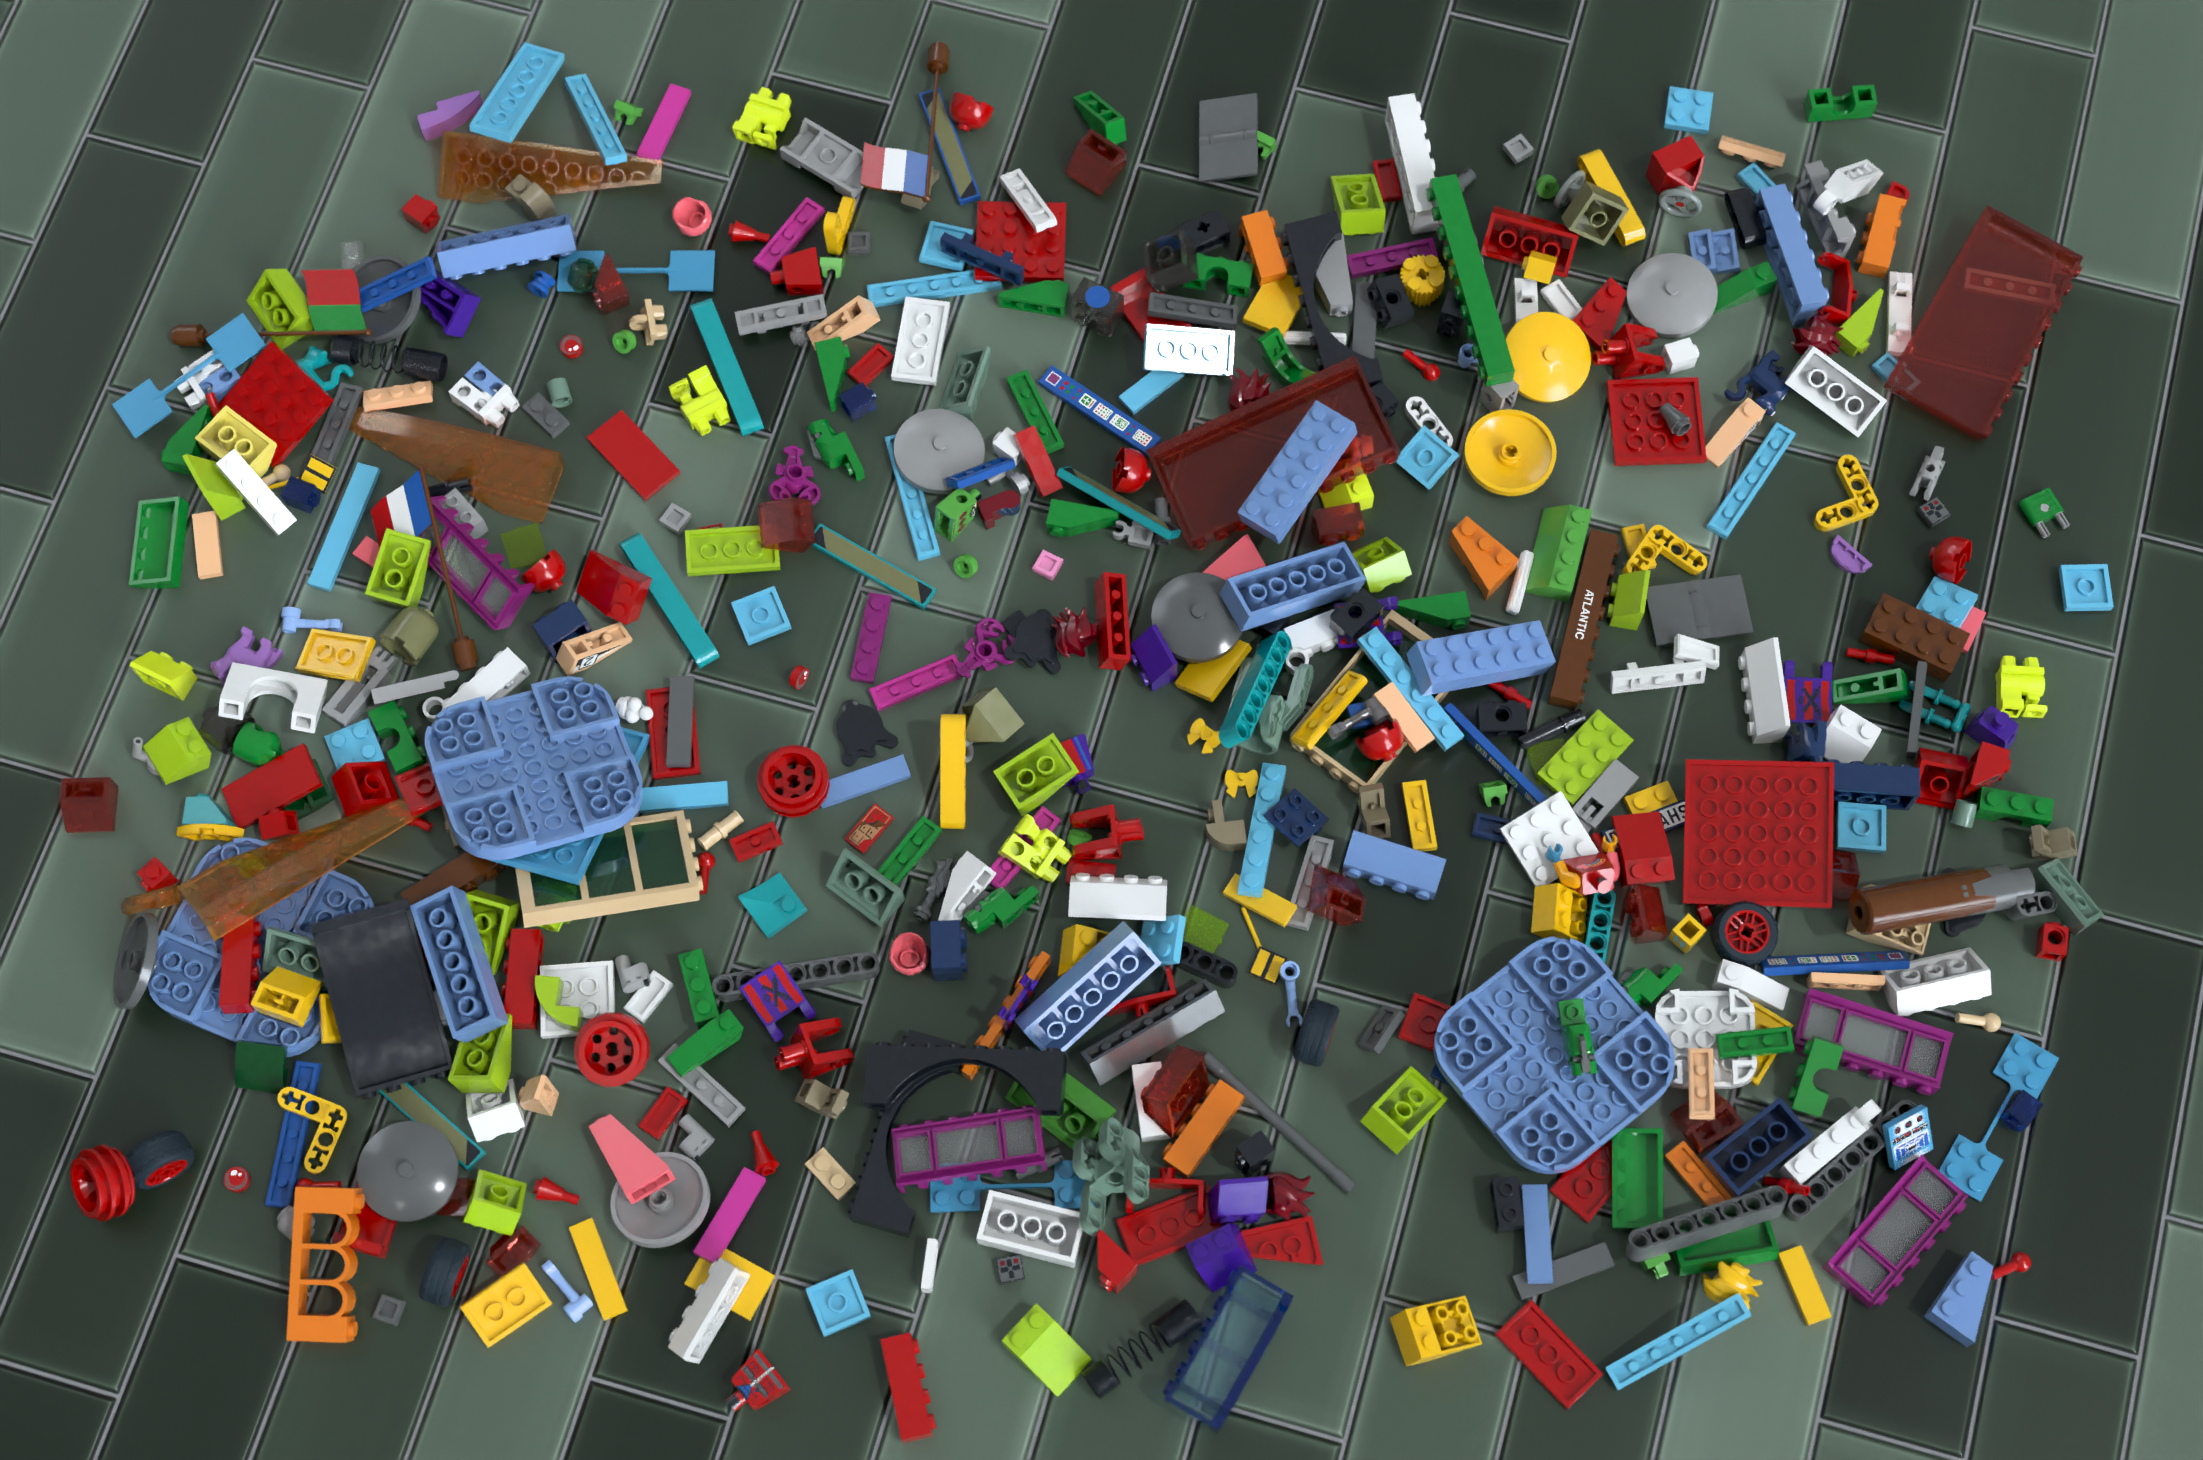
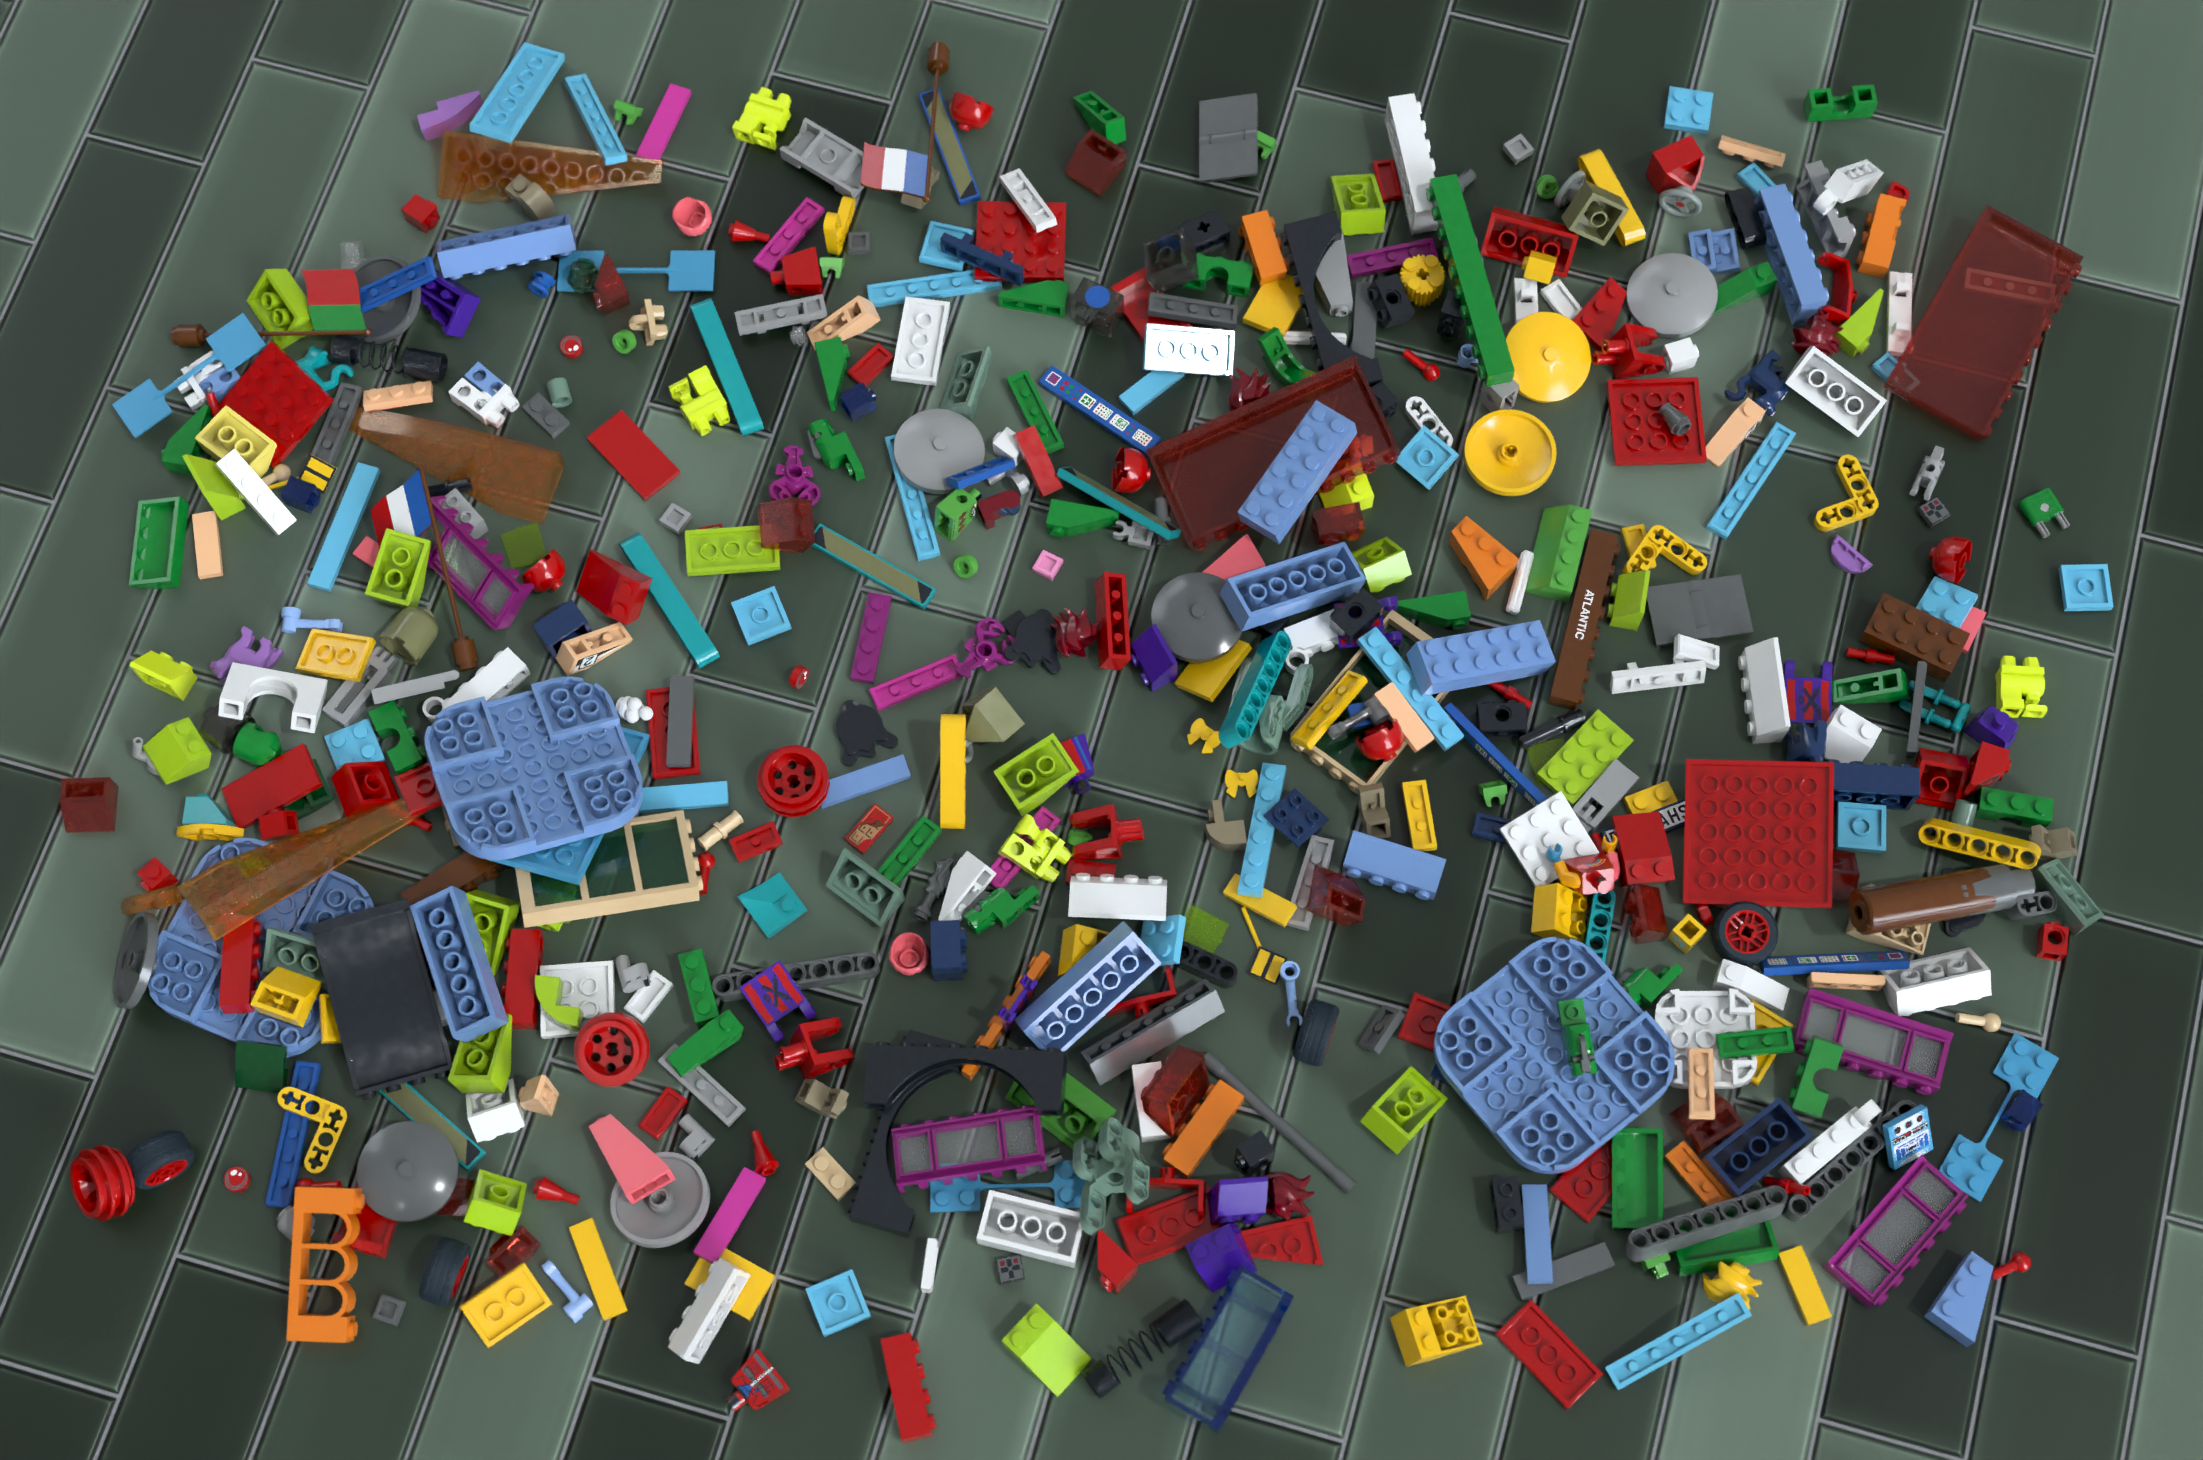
(1991, 840): none -> yellow beam

